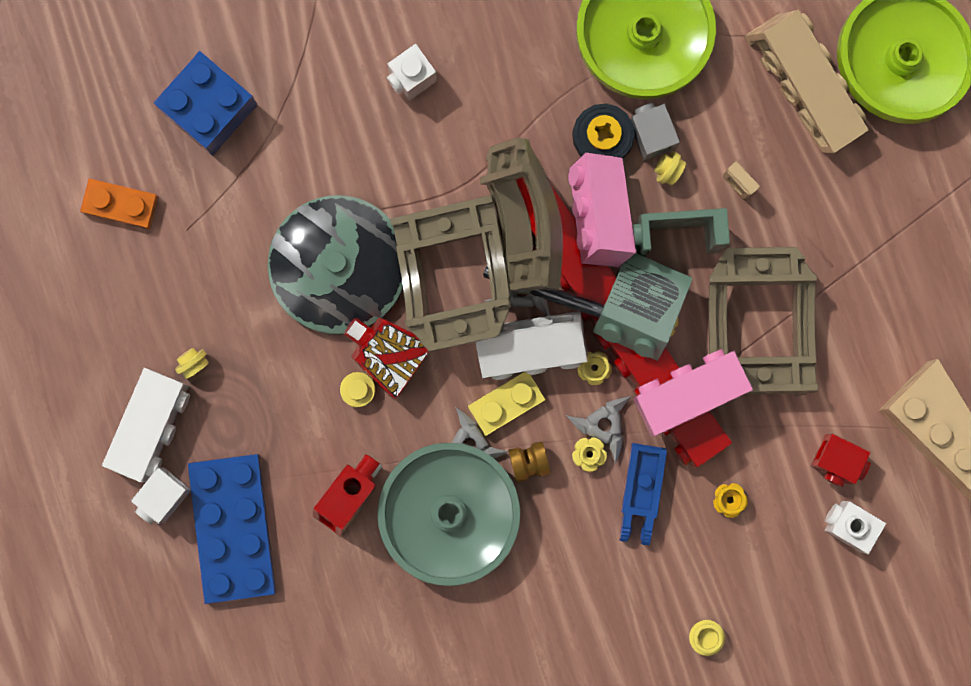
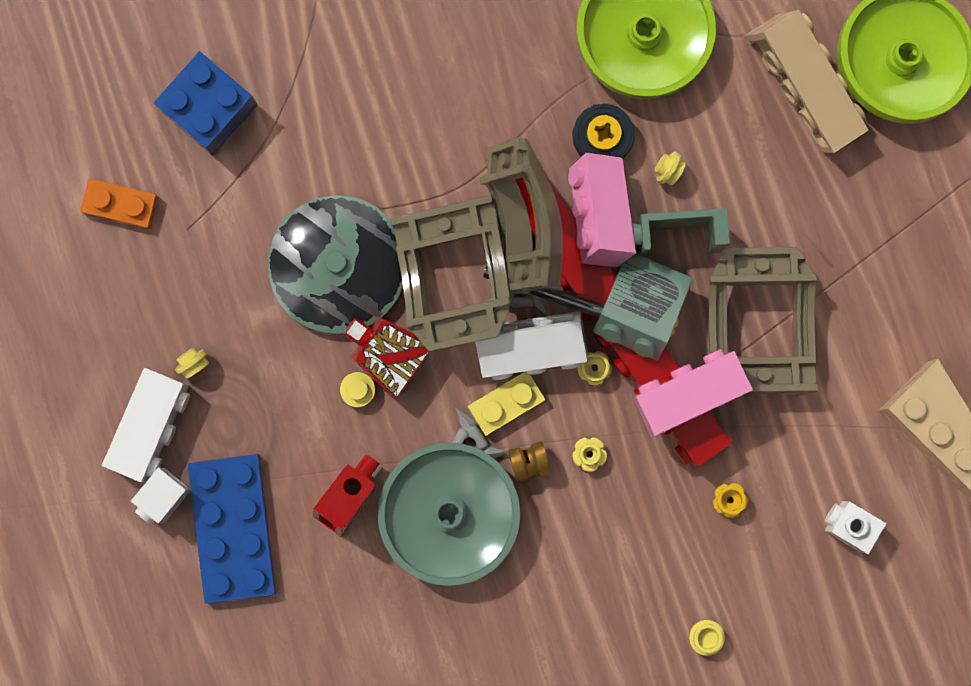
(411, 73): white brick -> none
(612, 436): light grey piece -> none
(642, 489): blue hinge -> none
(654, 131): light grey brick -> none
(740, 181): tan tile -> none
(841, 460): red brick -> none

